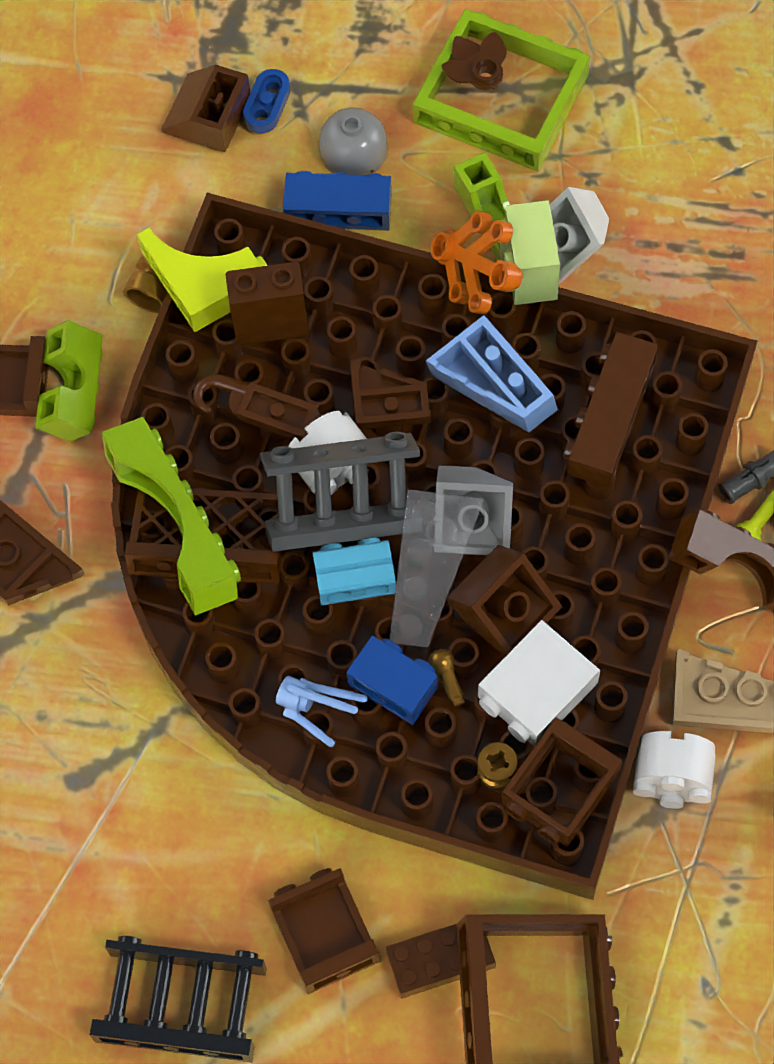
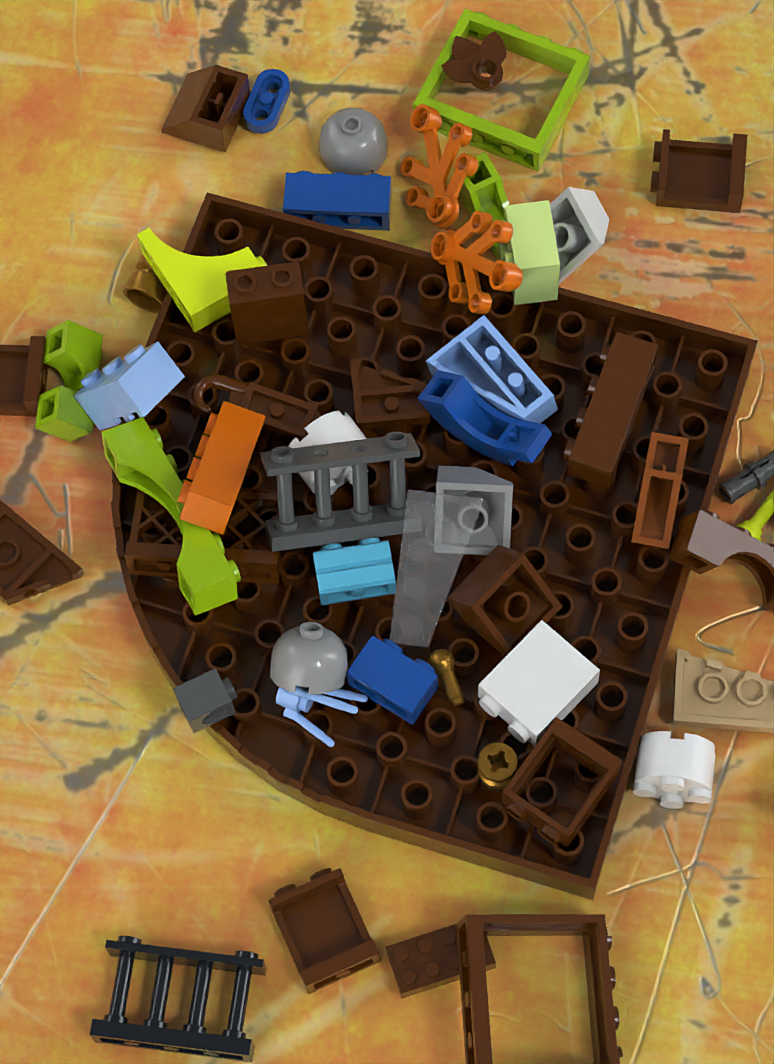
(128, 386): none -> light blue wedge
(206, 699): none -> dark grey brick
(221, 467): none -> orange brick
(310, 659): none -> light grey cylinder
(444, 206): none -> orange plant
(478, 424): none -> blue arch
(660, 490): none -> dark orange slope
(700, 174): none -> reddish brown panel

